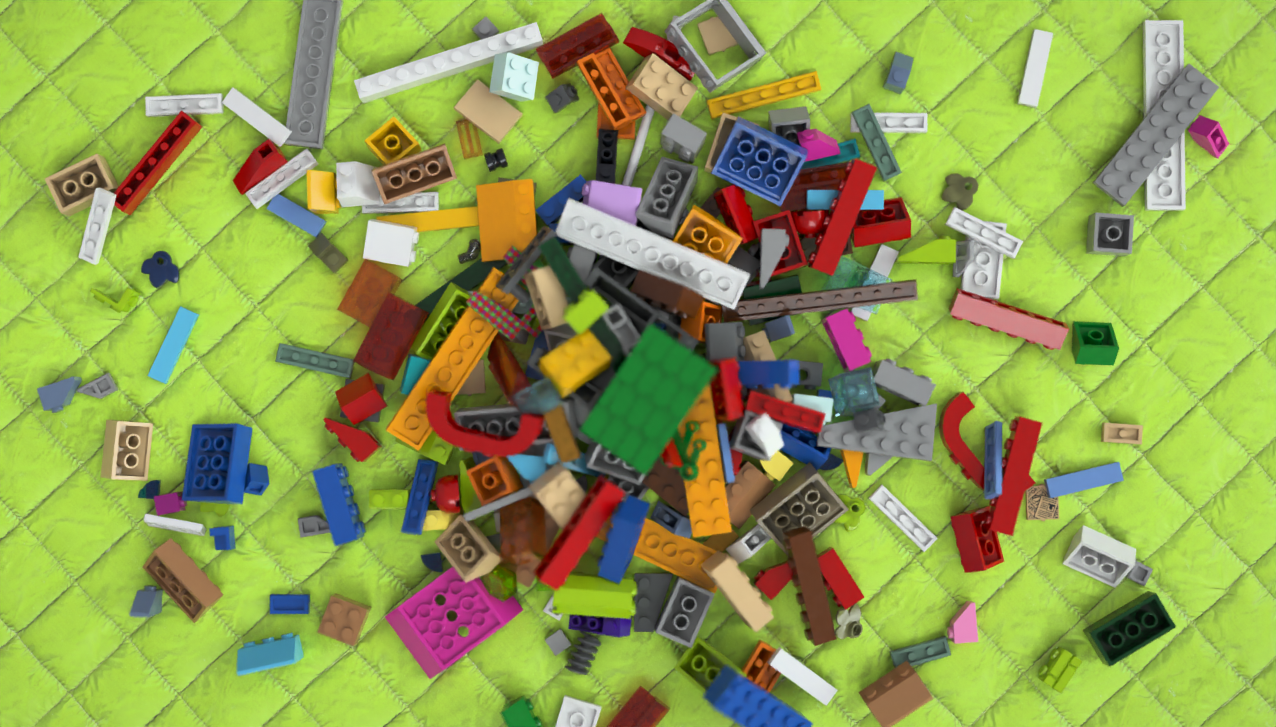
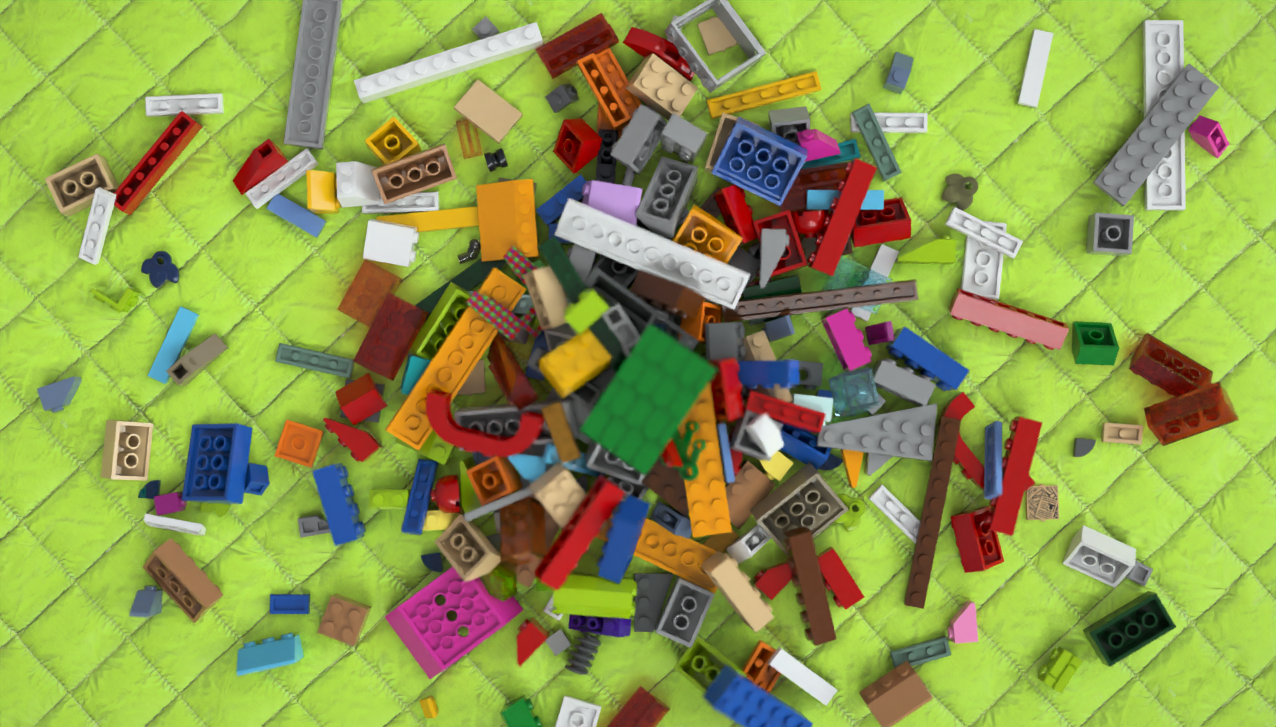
(99, 387): light grey tile -> none
(196, 360): none -> dark tan slope
(223, 537): blue panel -> none
(256, 117): white tile -> none
(299, 443): none -> orange plate
(328, 253): olive slope -> none
(429, 707): none -> yellow slope
(509, 281): dark grey piece -> none
(514, 77): light aqua brick -> none
(529, 639): none -> red slope
(538, 398): clear light blue slope -> none
(576, 144): none -> red slope
(639, 139): none -> light grey brick
(849, 622): plate -> none
(869, 420): dark grey bracket -> none
(879, 333): none -> magenta tile
(927, 359): none -> blue brick
(932, 512): none -> reddish brown plate
(964, 256): light grey tile -> none
(1082, 446): none -> dark grey tile
(1083, 479): medium blue tile -> none
(1168, 367): none -> clear red slope
(1190, 413): none -> clear red slope

